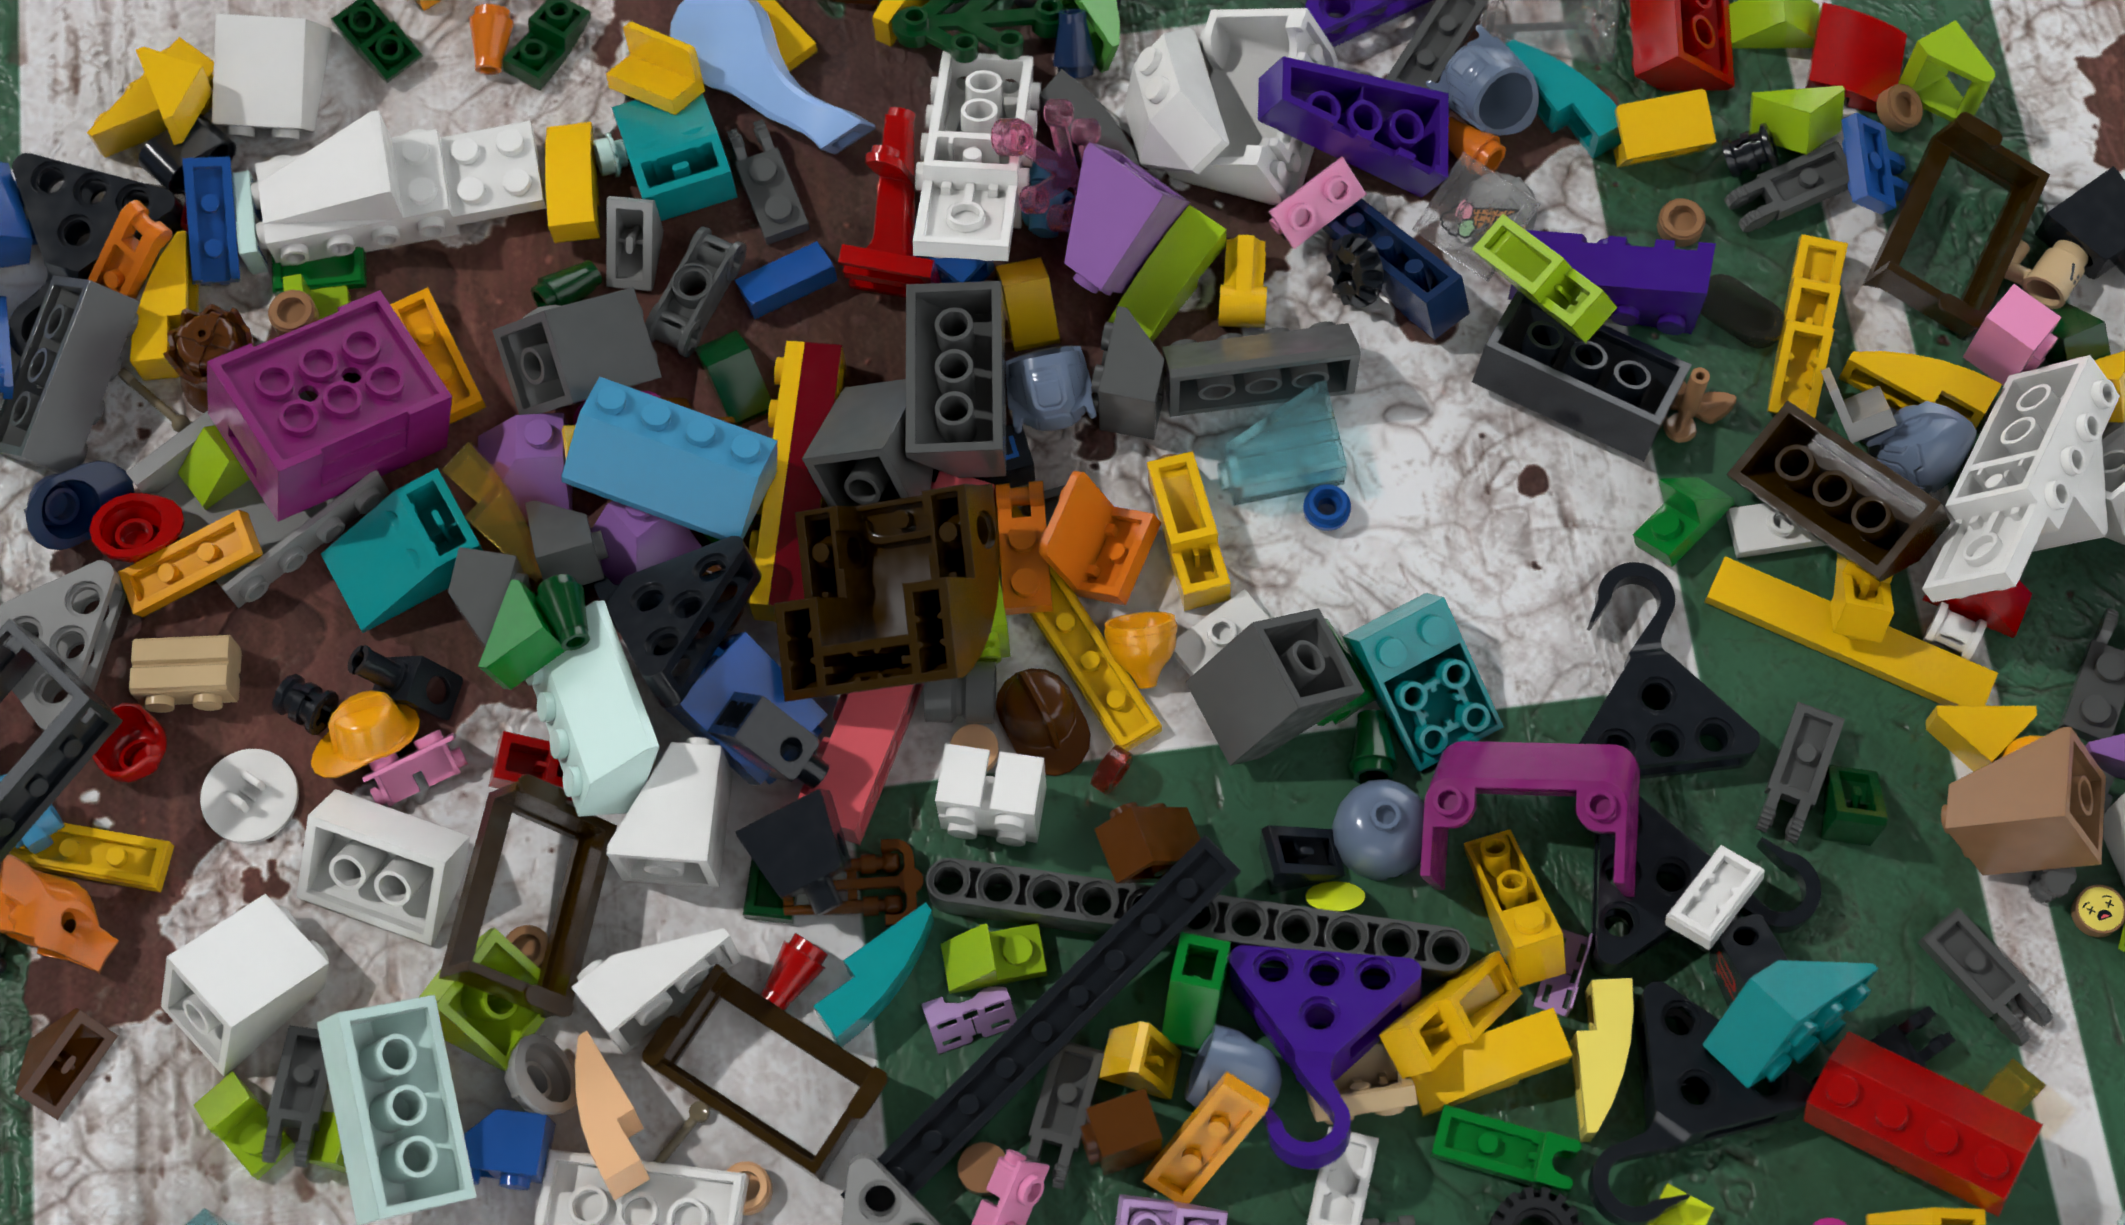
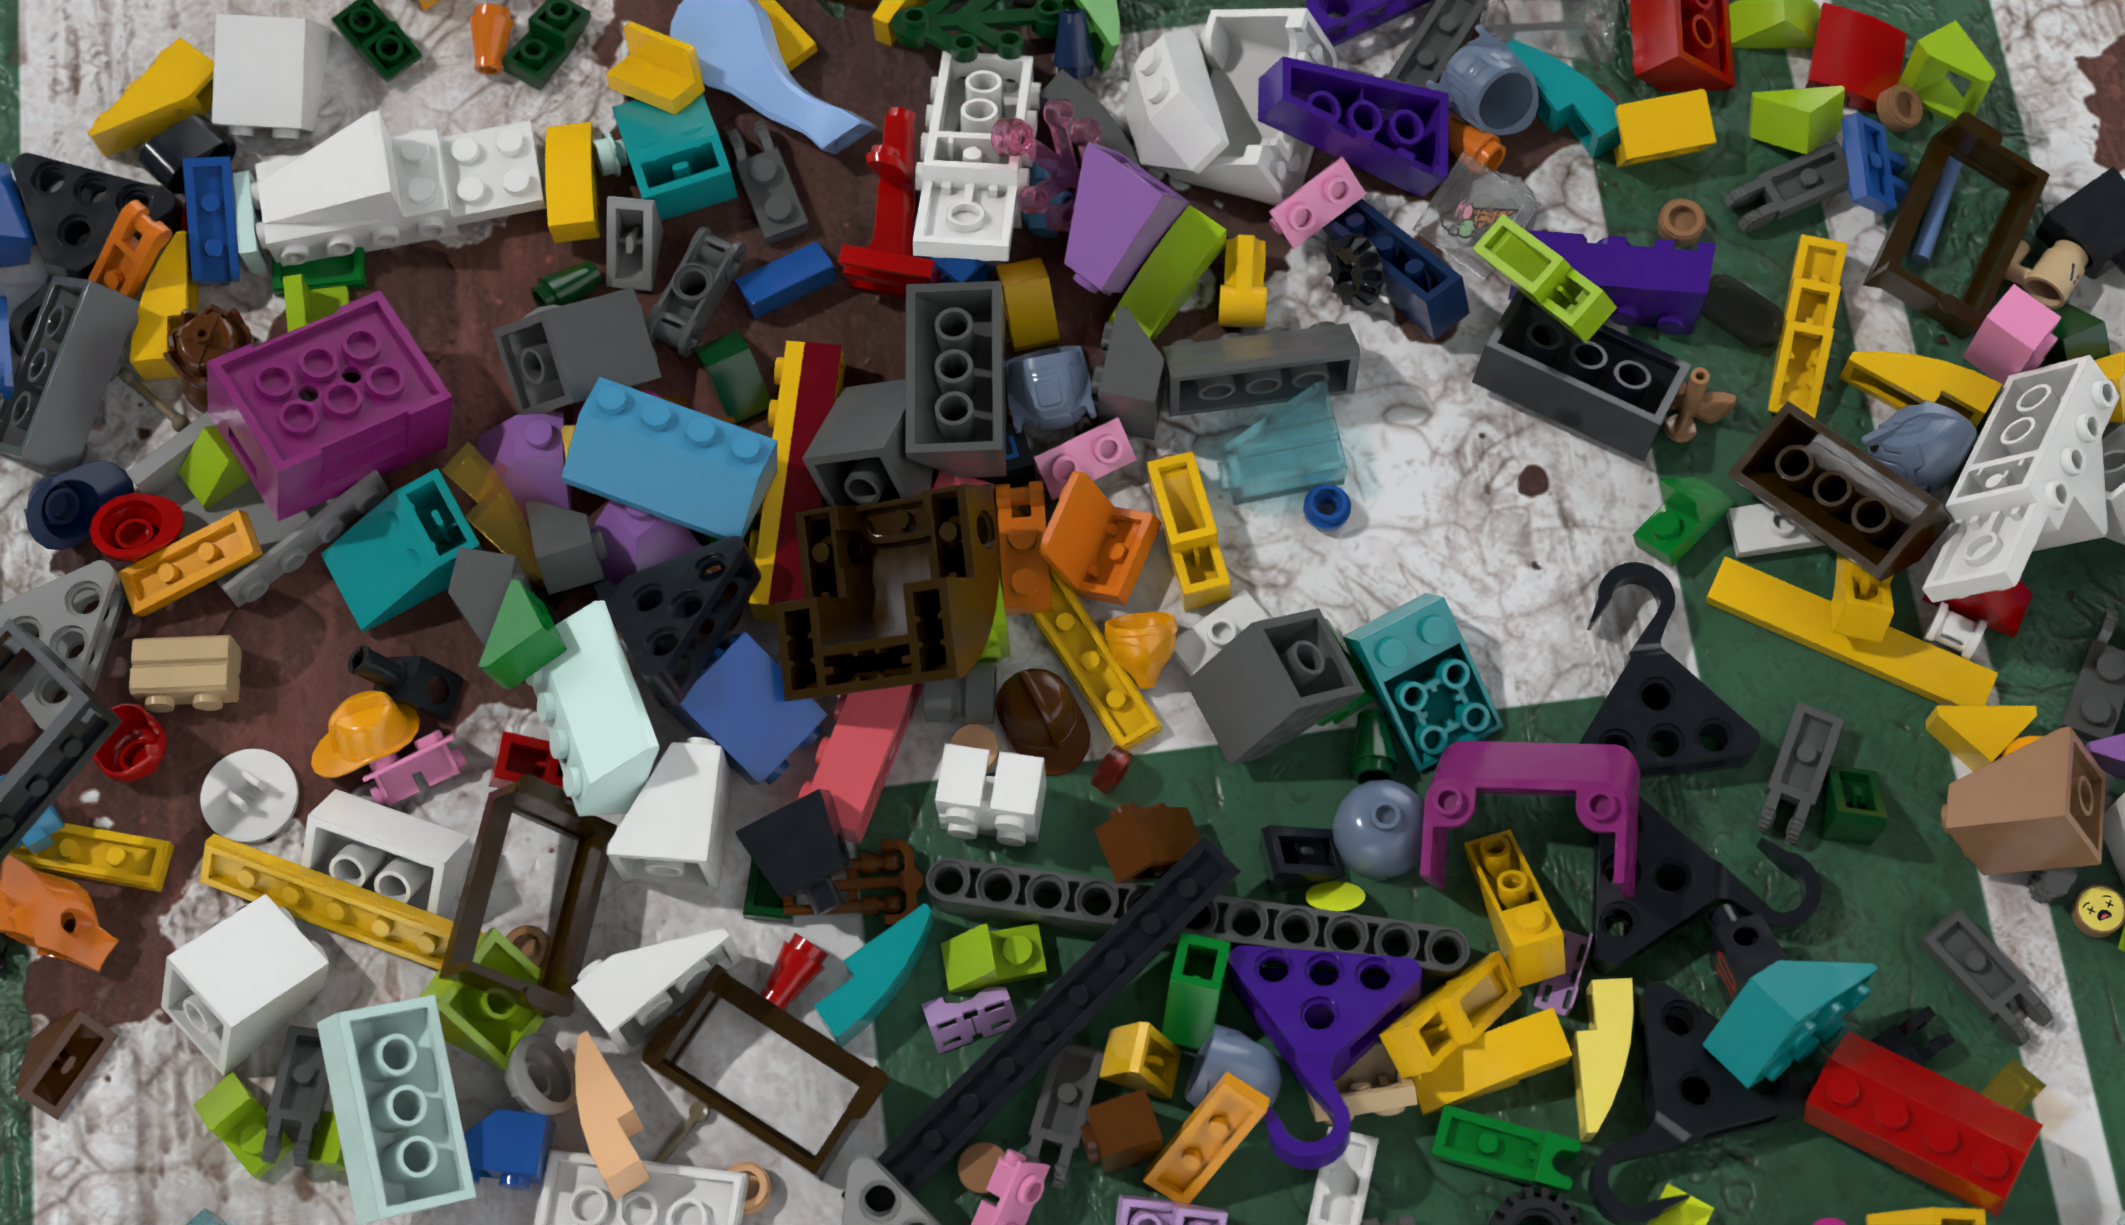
(178, 88): yellow slope -> none
(291, 311): medium nougat tile -> none
(305, 703): black bush -> none
(327, 901): none -> yellow tile
(435, 341): light orange plate -> none
(565, 610): dark green cone -> none
(769, 739): black torso -> none
(1092, 452): none -> bright pink hinge
(1715, 897): white plate -> none
(1750, 151): black bush -> none
(1862, 413): light grey panel -> none
(1936, 212): none -> medium blue bar

